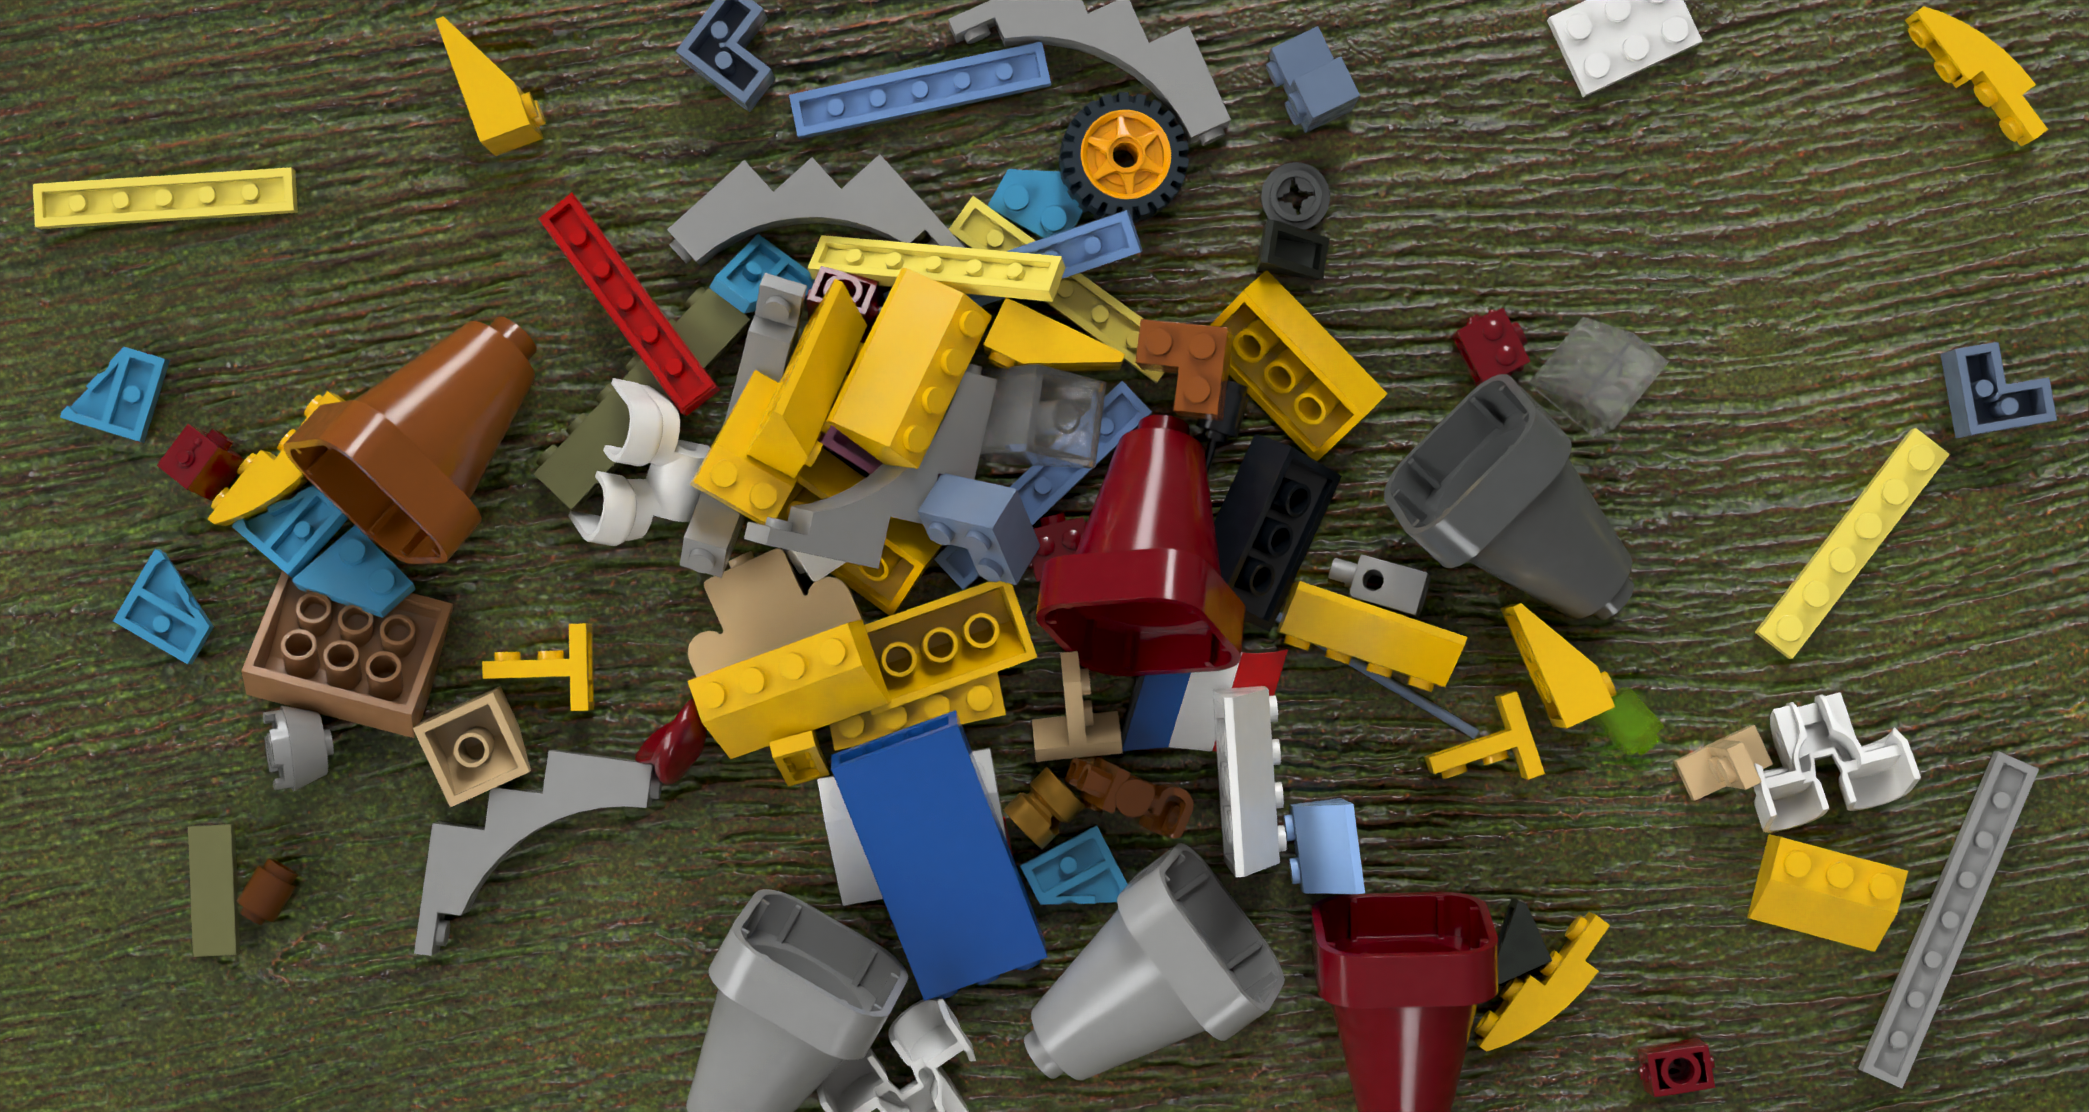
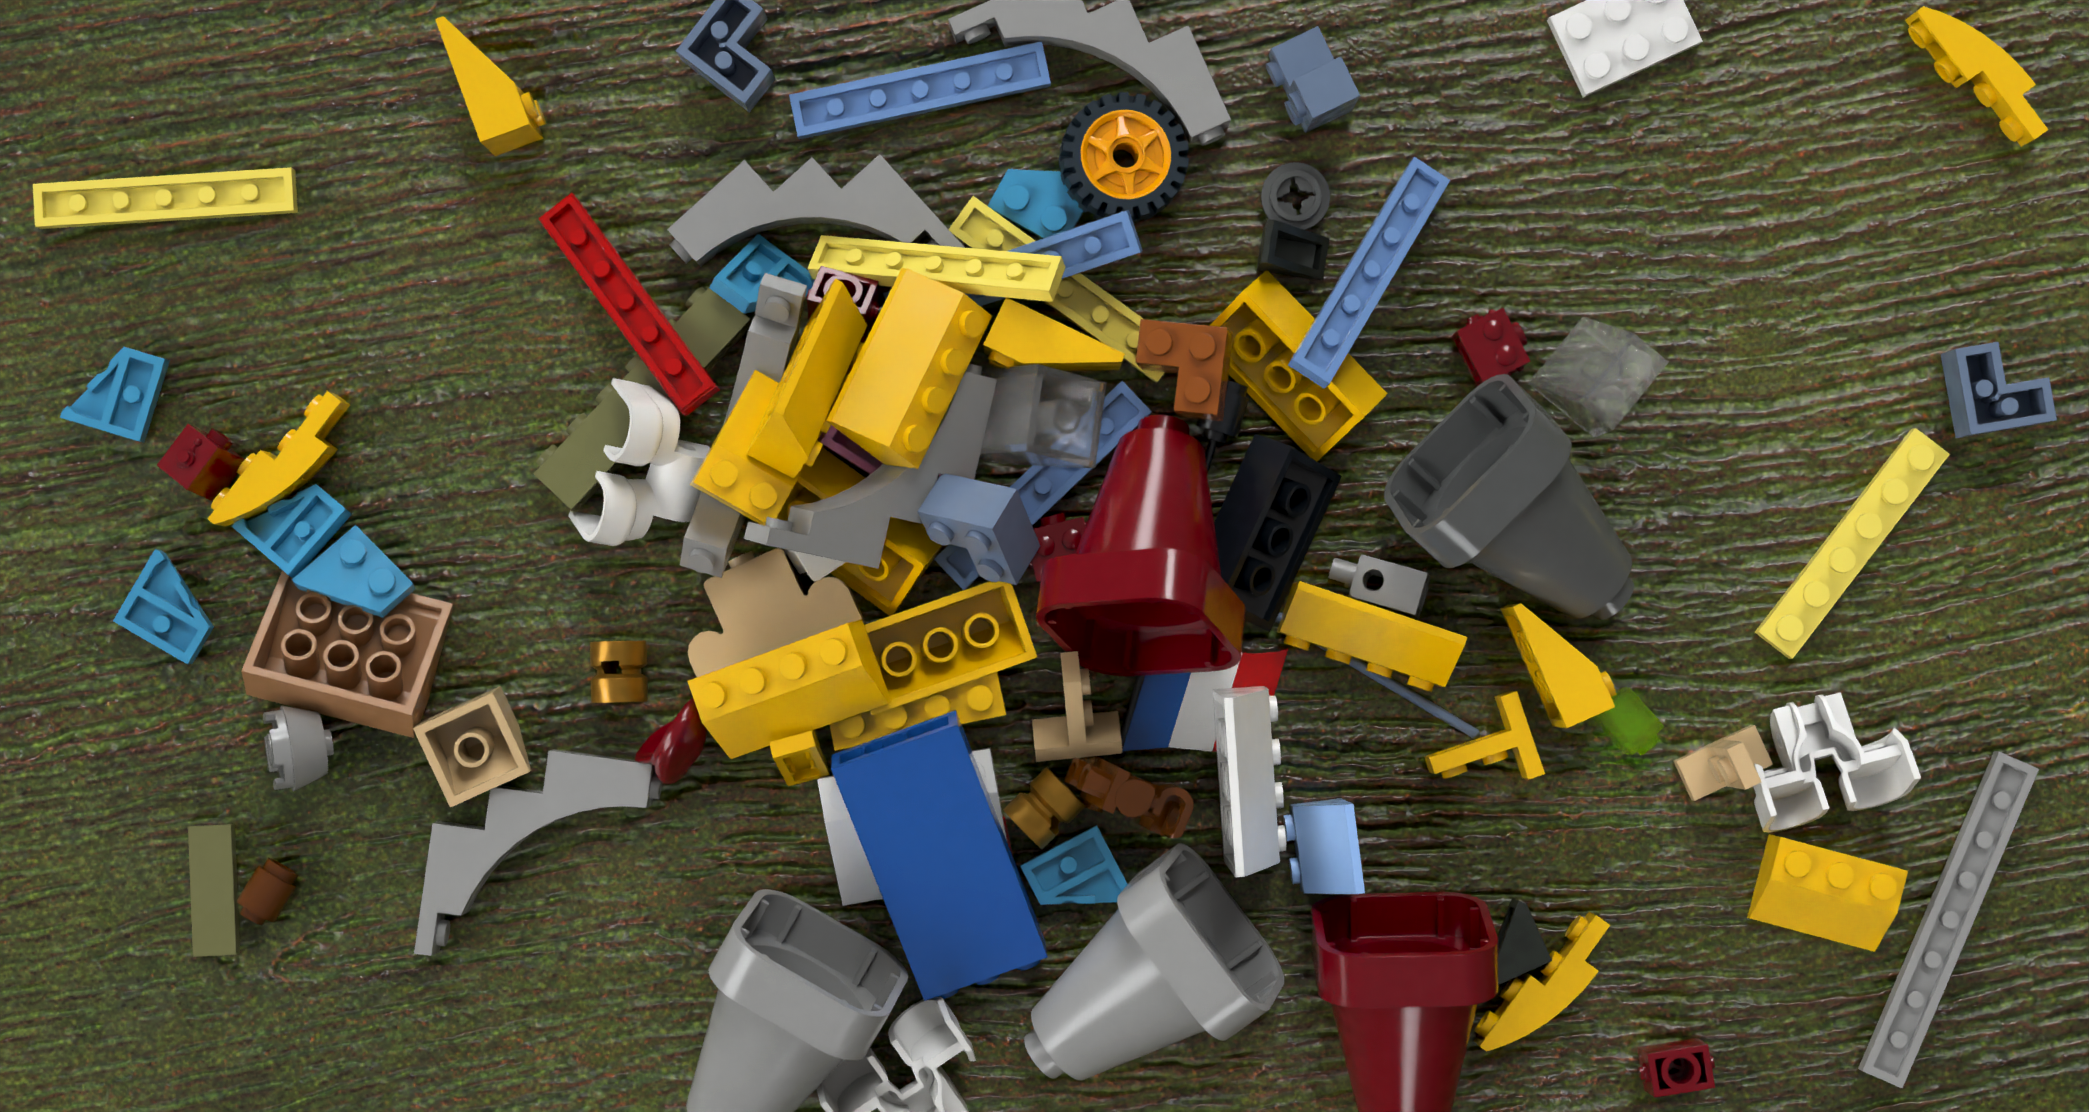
(420, 441): dark orange cone -> none
(553, 664): yellow bracket -> none
(613, 687): none -> pearl gold wheel
(1368, 273): none -> medium blue plate

